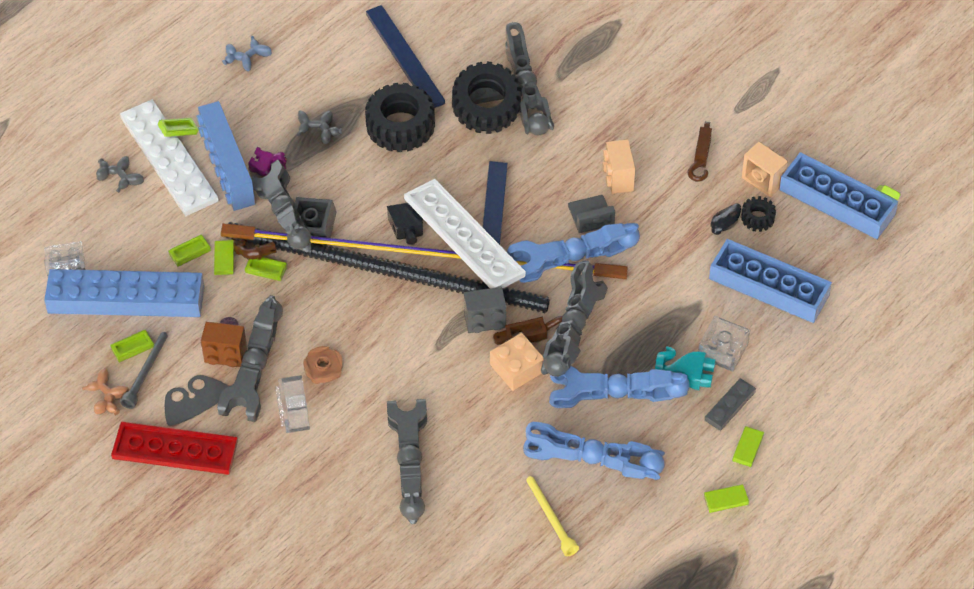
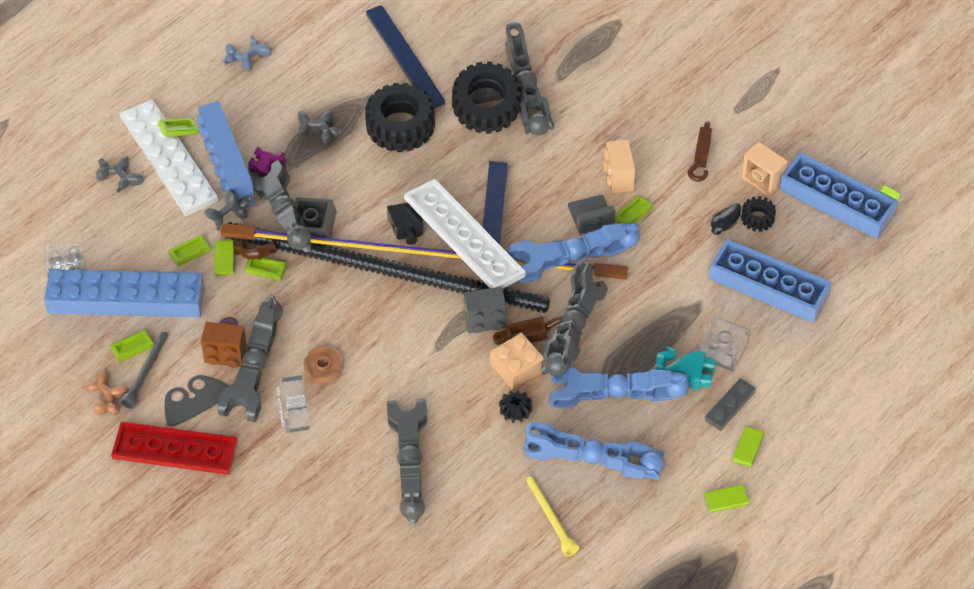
(231, 204): none -> dark grey piece
(515, 406): none -> black gear
(634, 211): none -> lime tile

